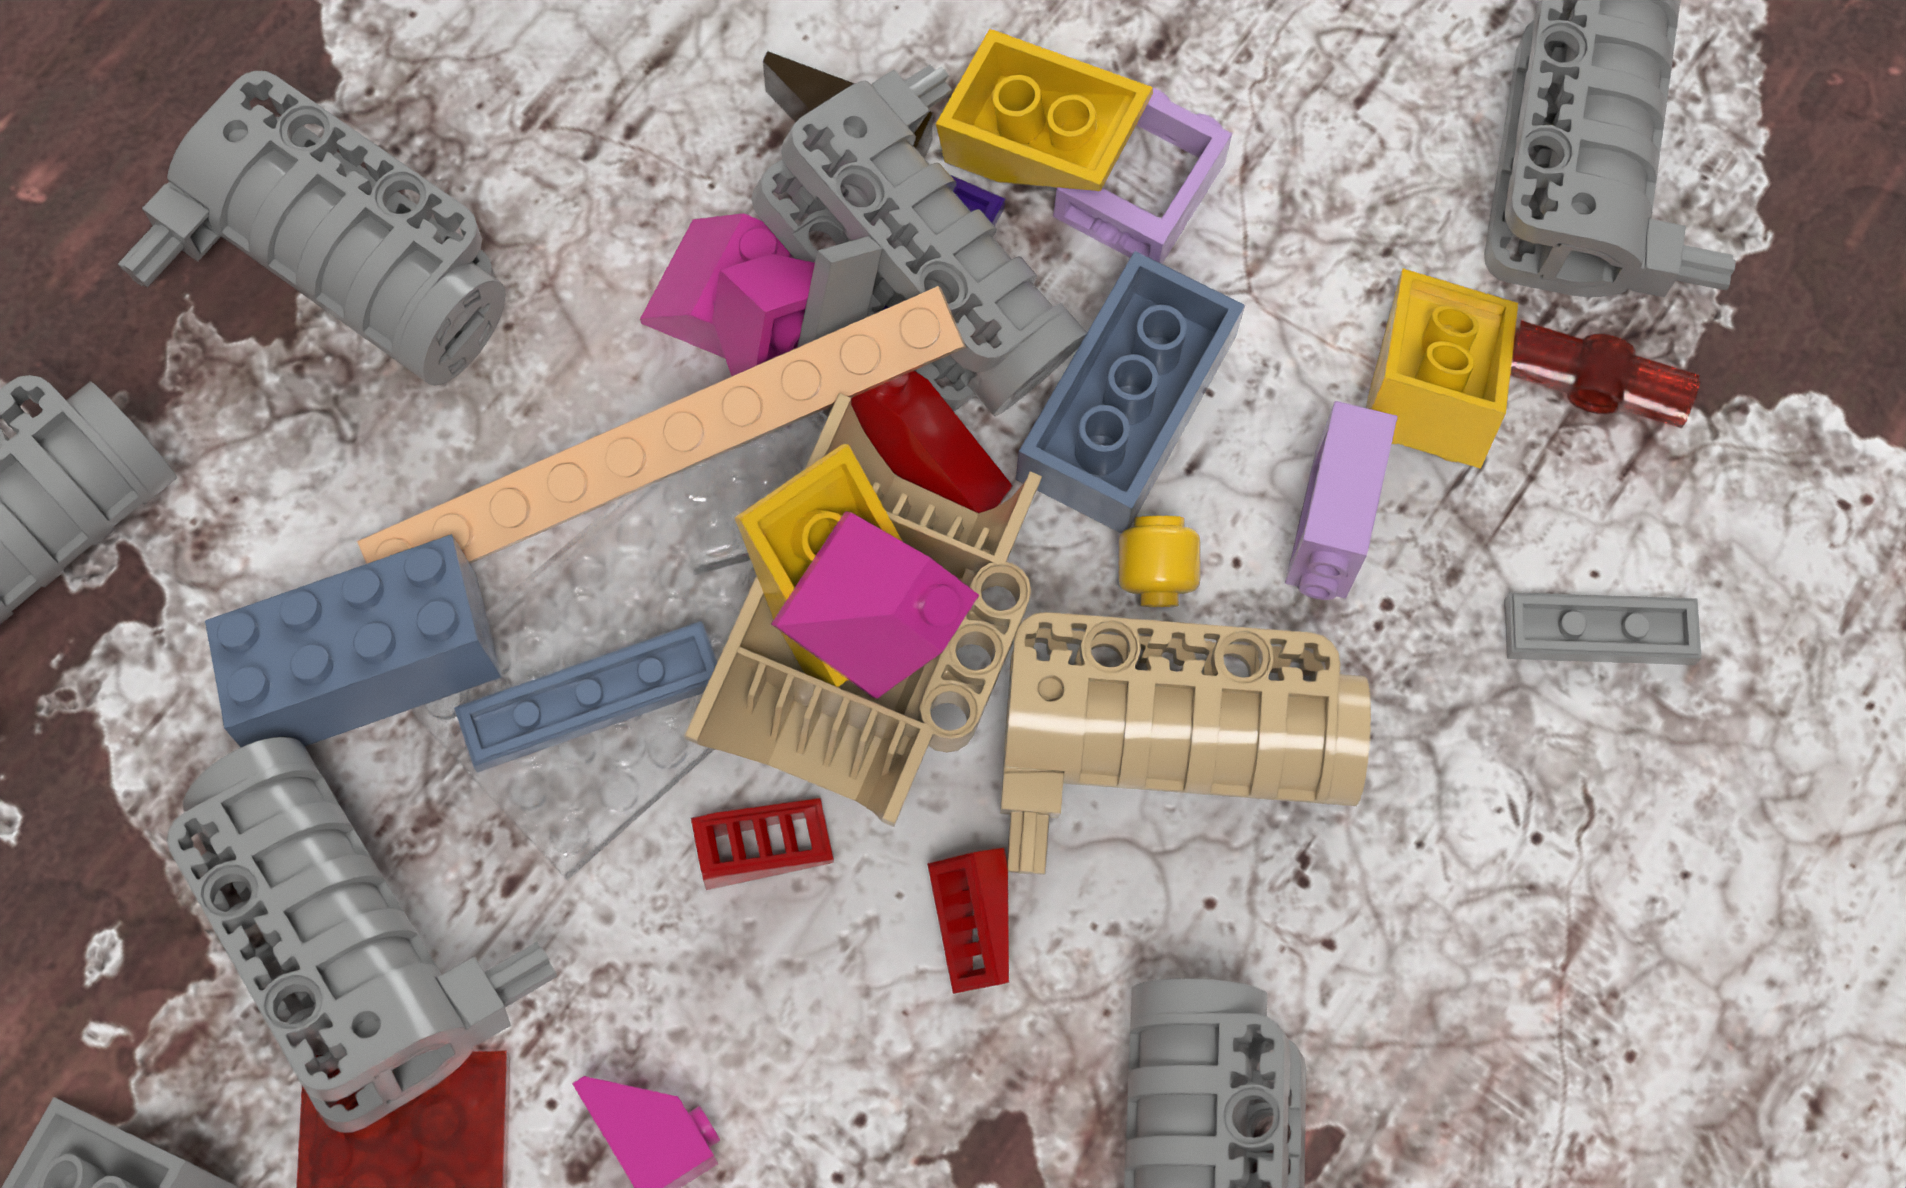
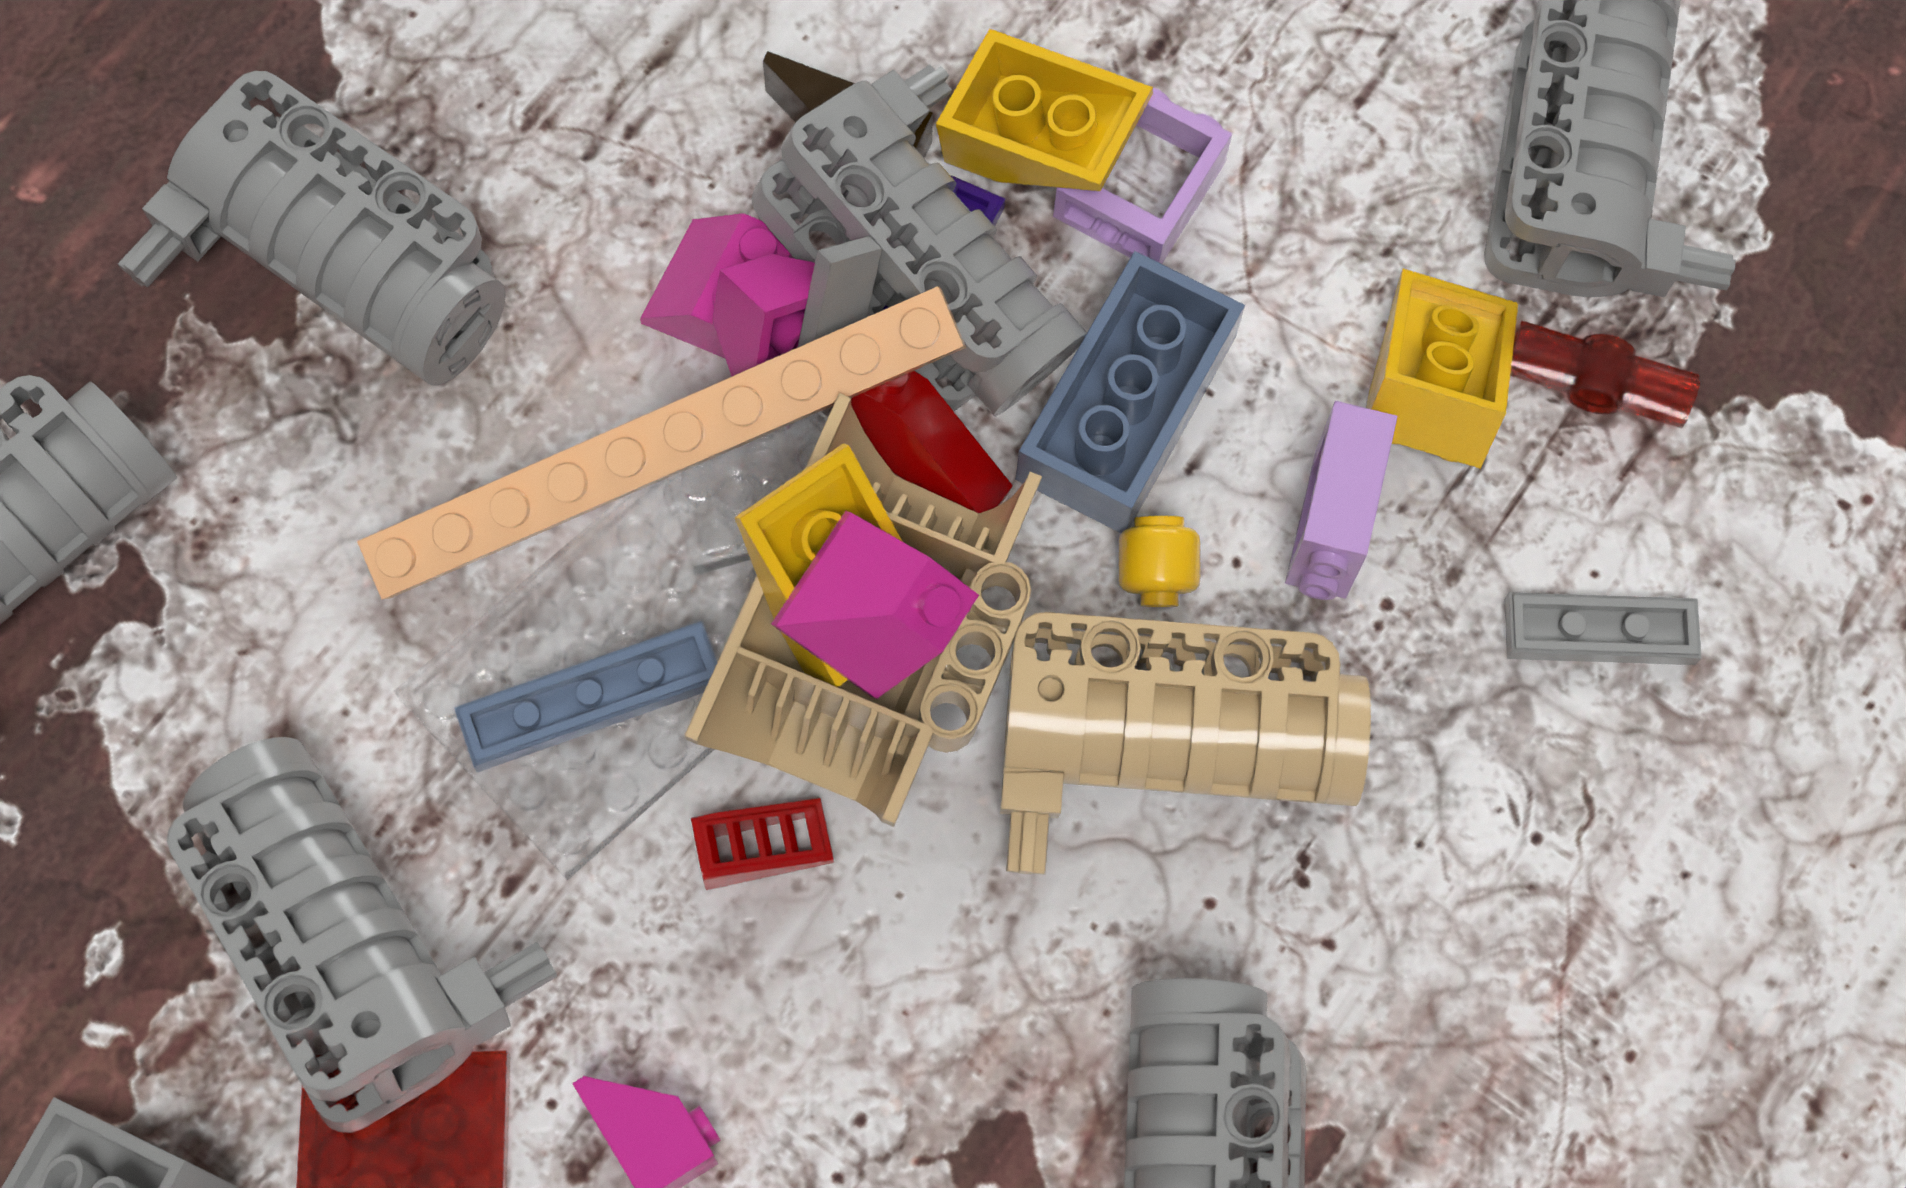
(353, 647): sand blue brick -> none
(977, 885): red slope -> none

